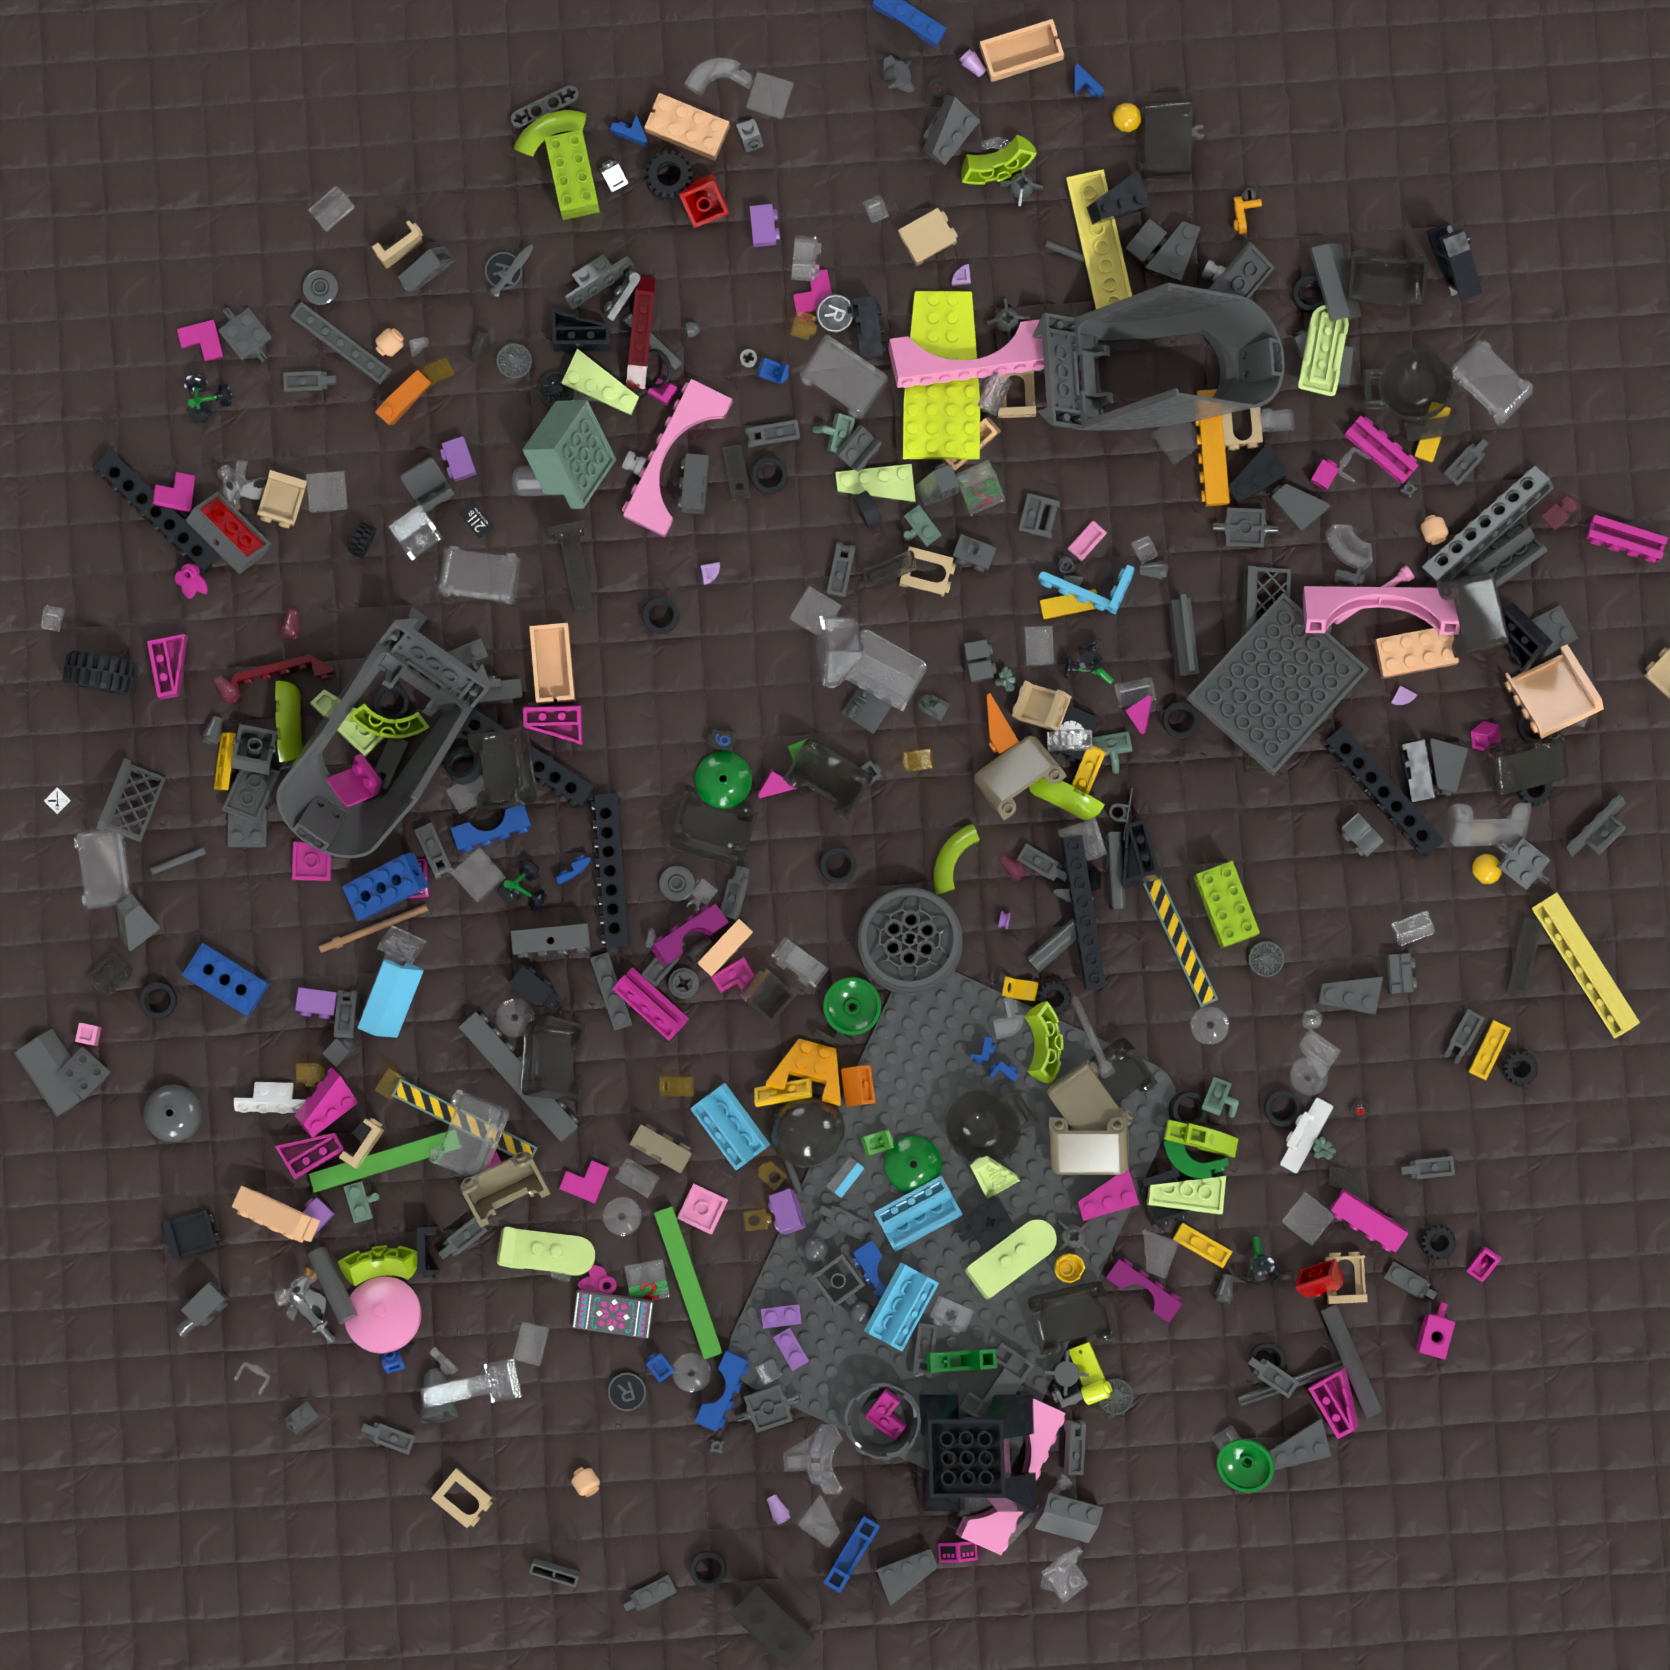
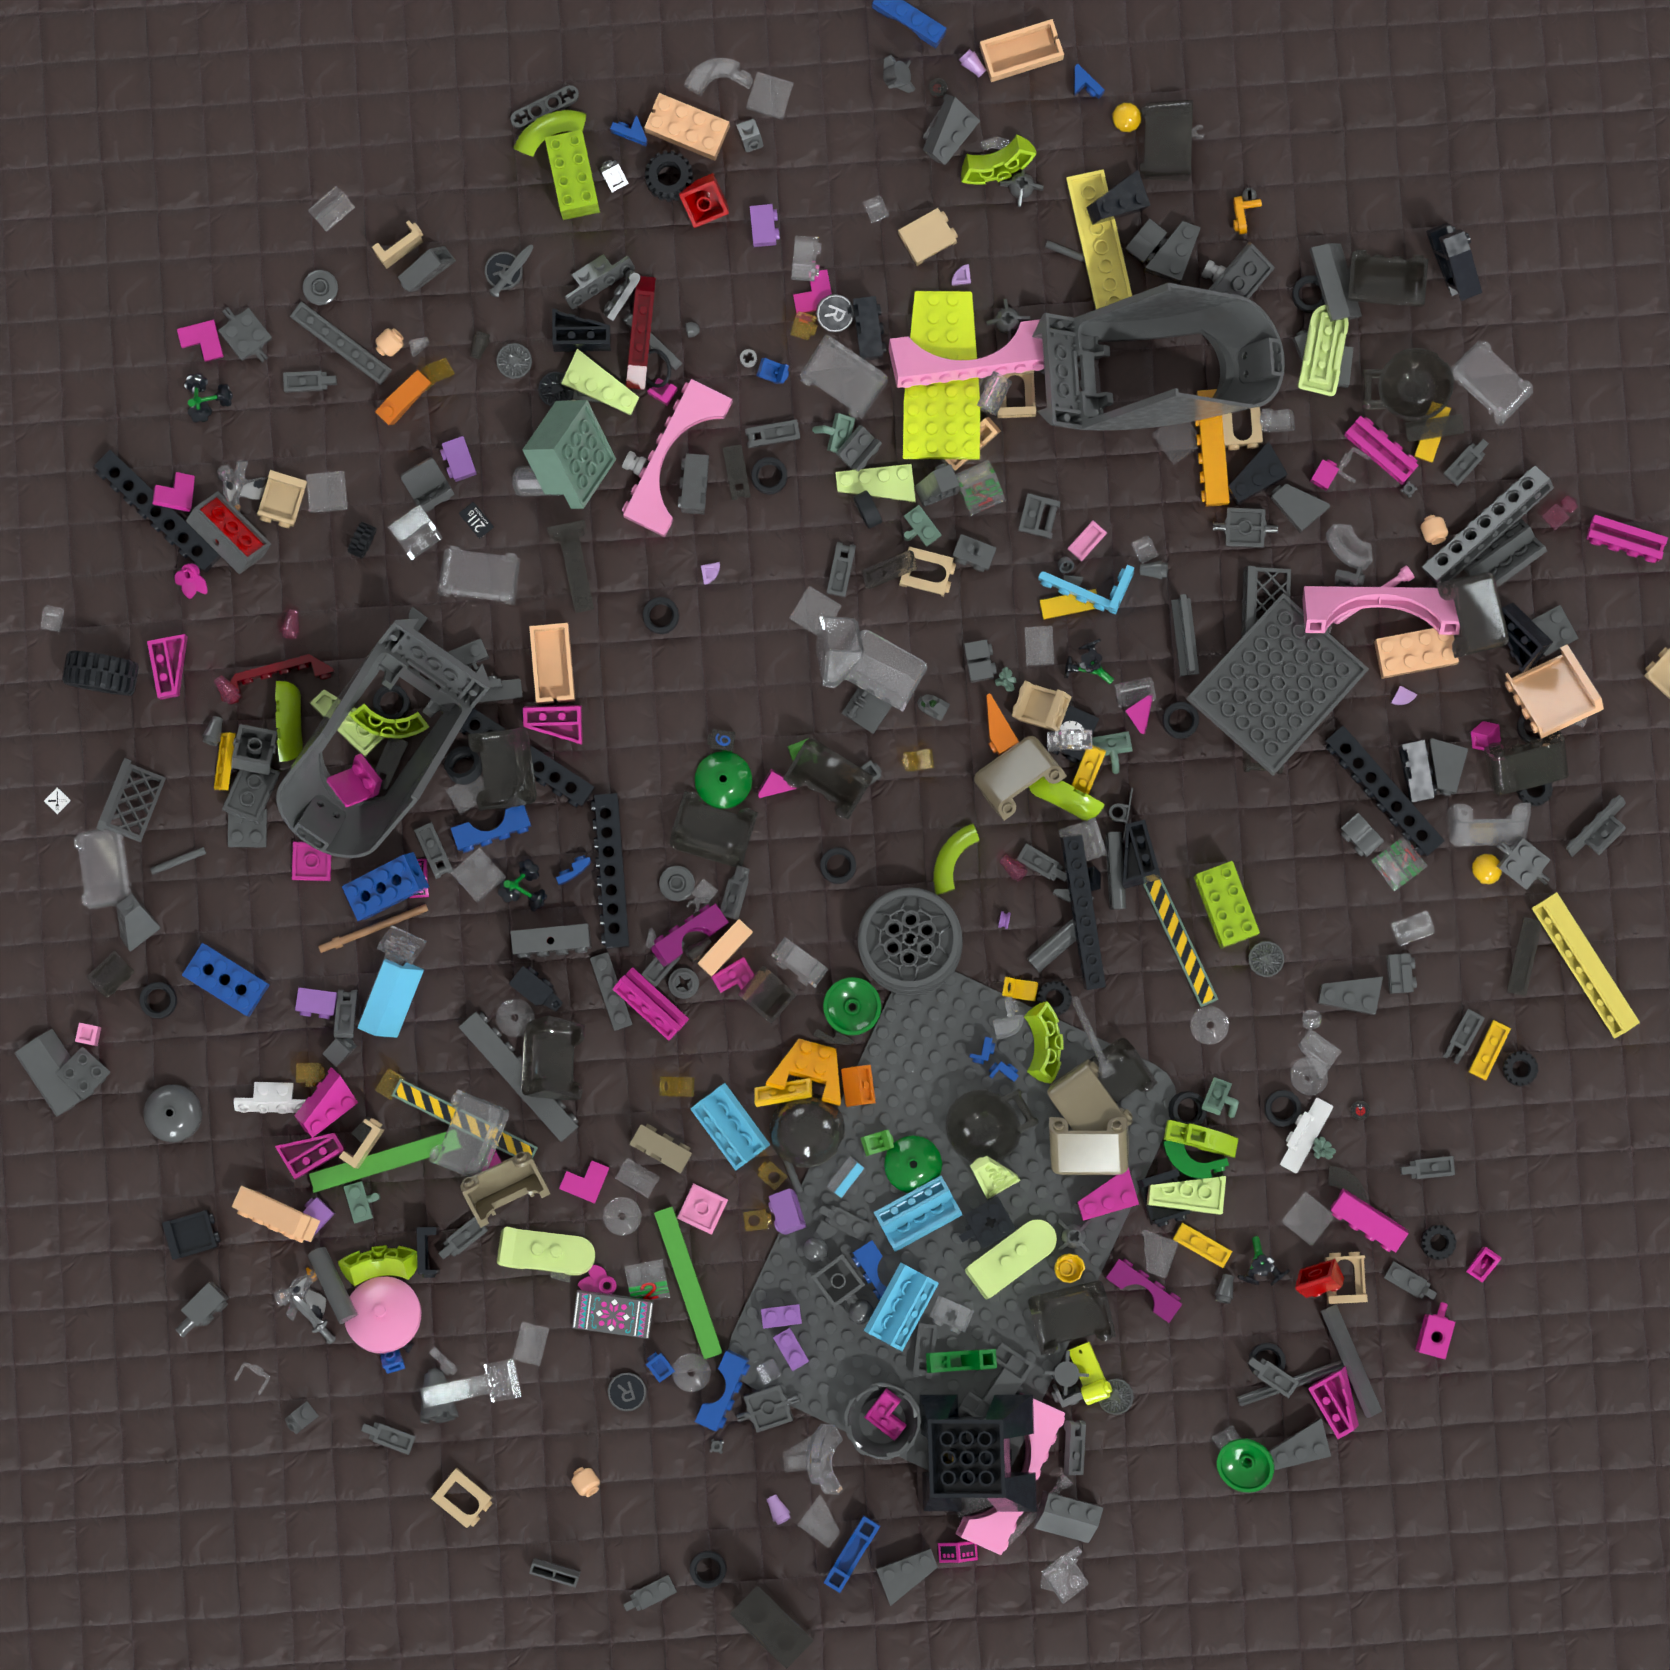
(1399, 863): none -> clear slope

